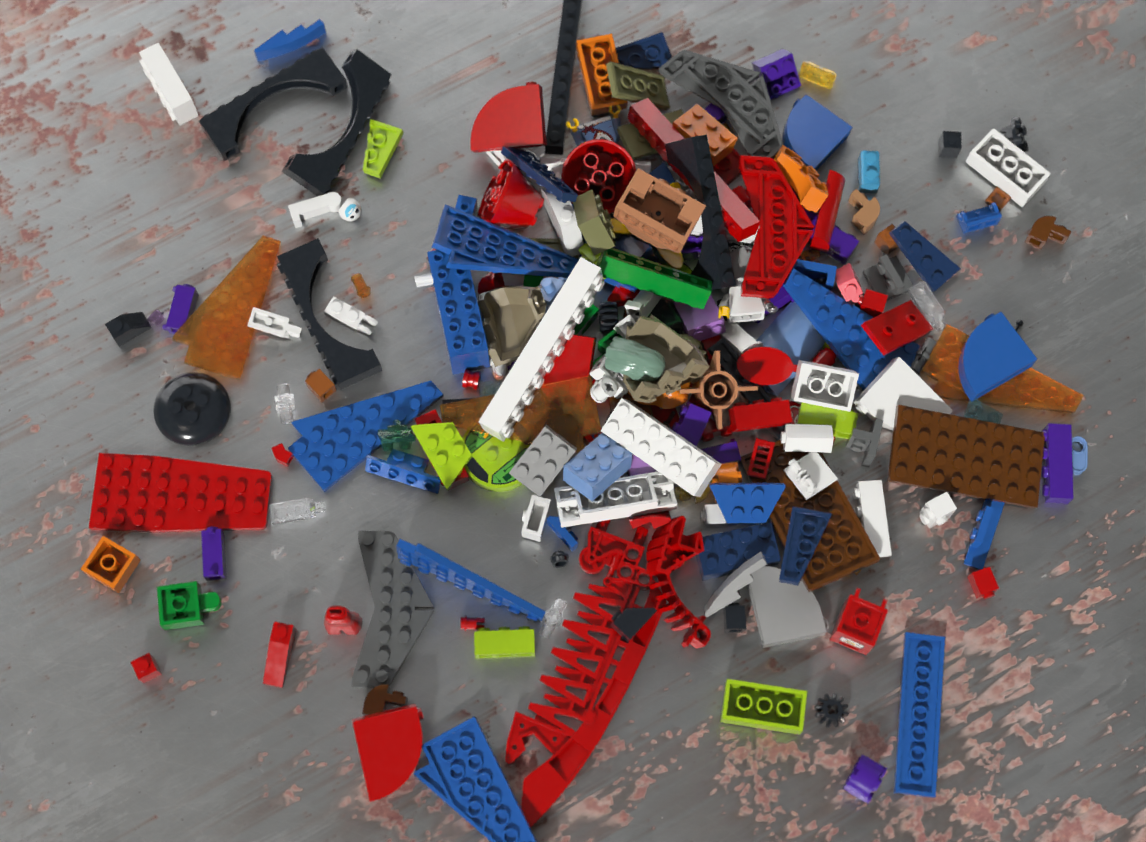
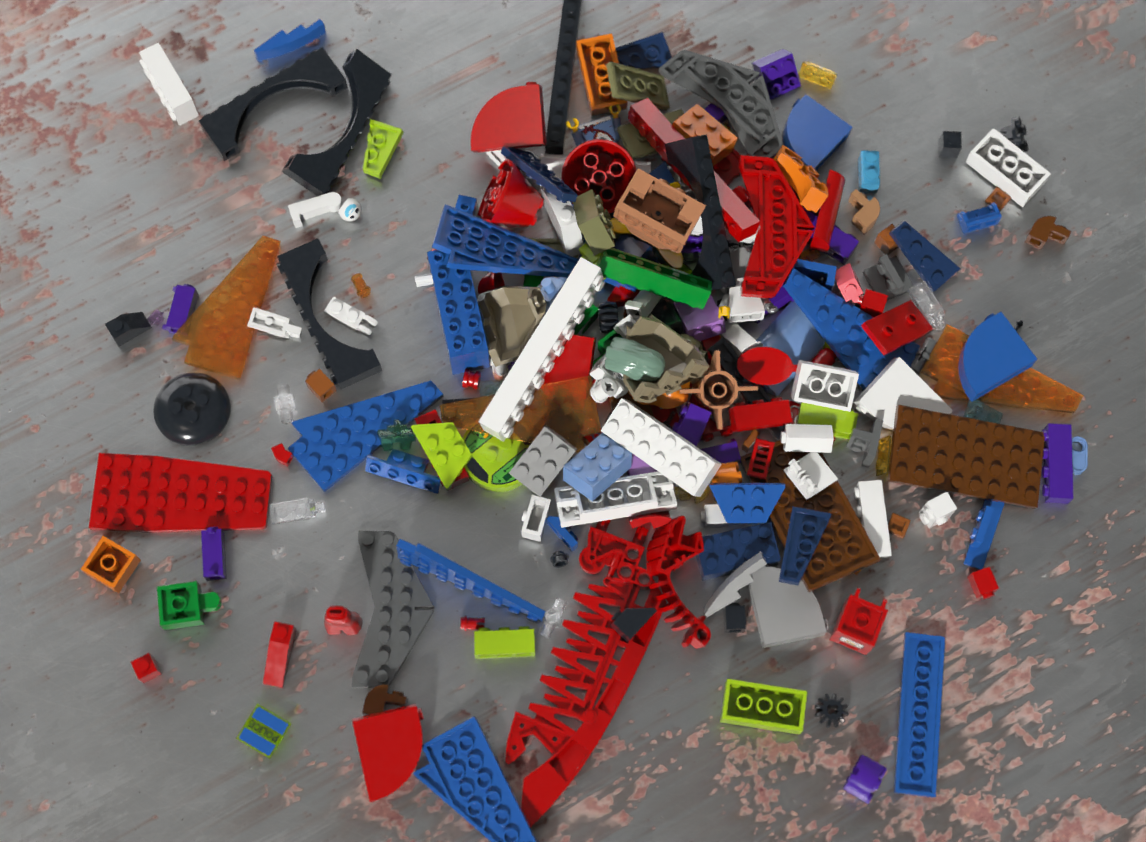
(263, 731): none -> piece
(750, 441): none -> dark orange tile
(884, 452): none -> clear yellow hinge
(898, 525): none -> dark orange tile

